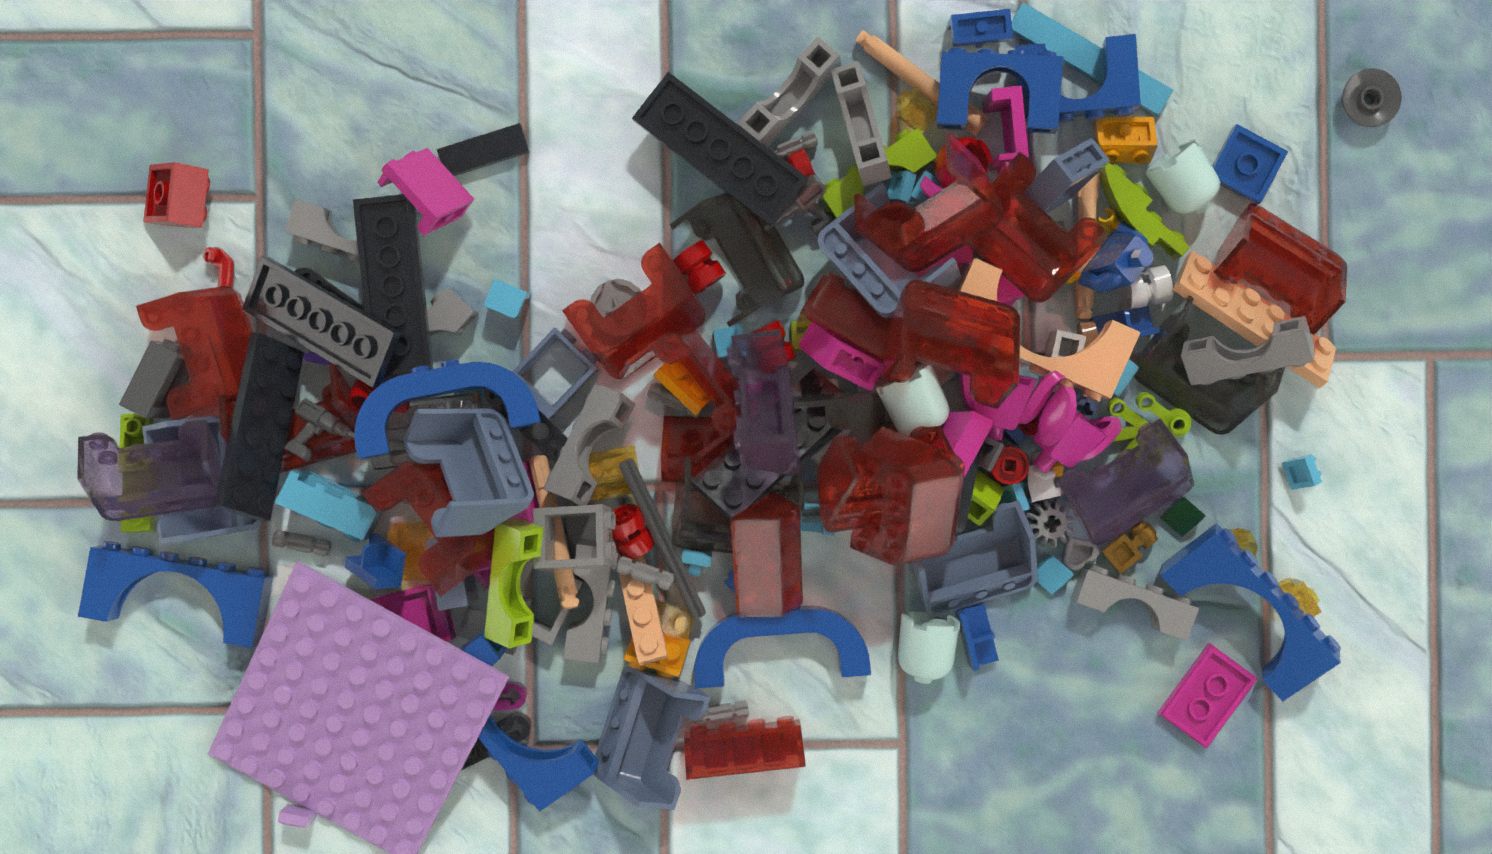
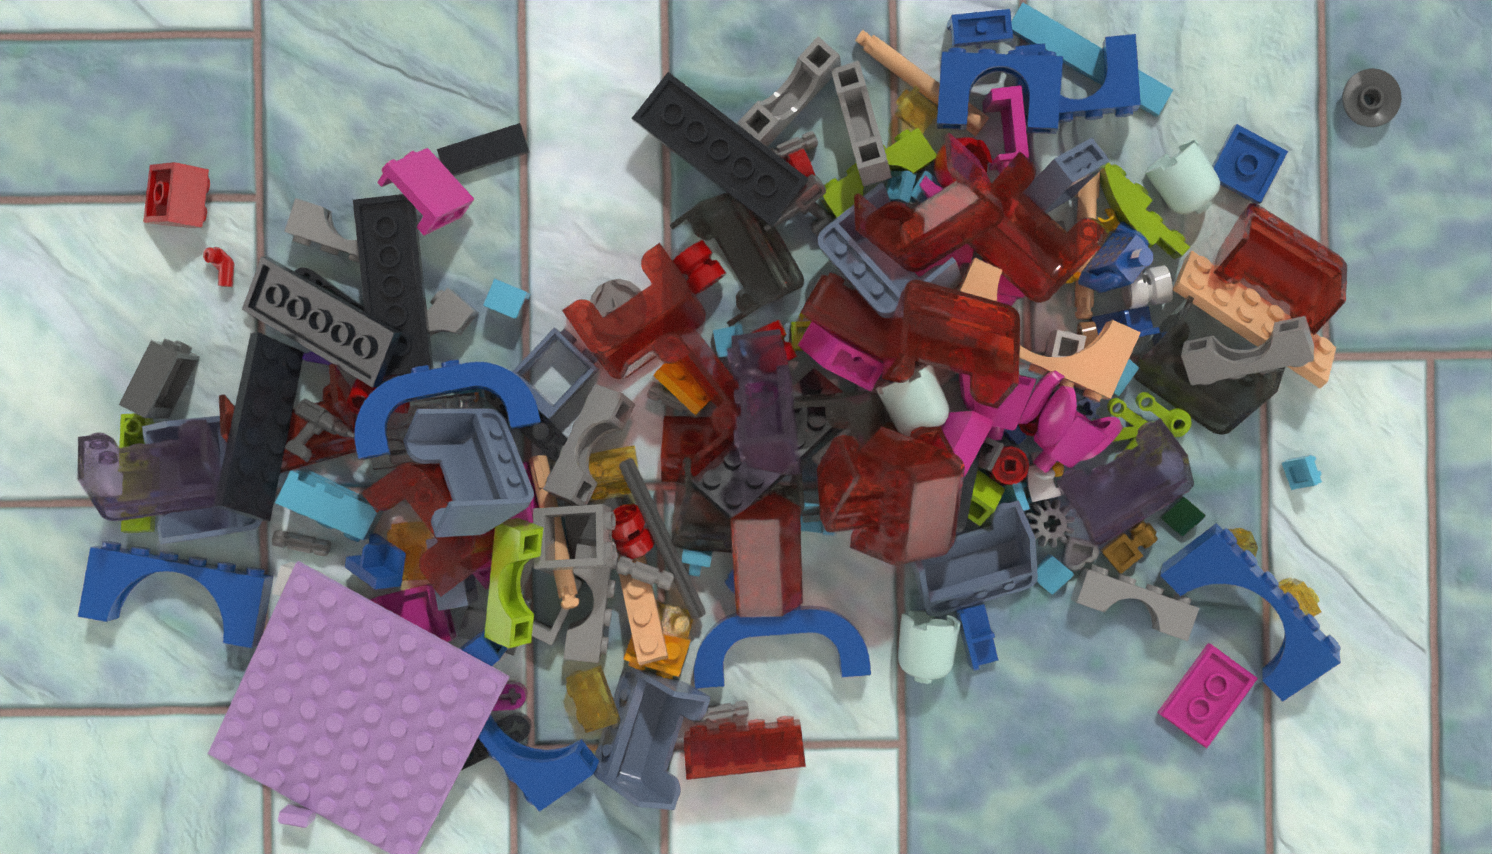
(212, 341): clear red windscreen -> none
(592, 699): none -> clear yellow bracket
(1126, 138): light orange bracket -> none

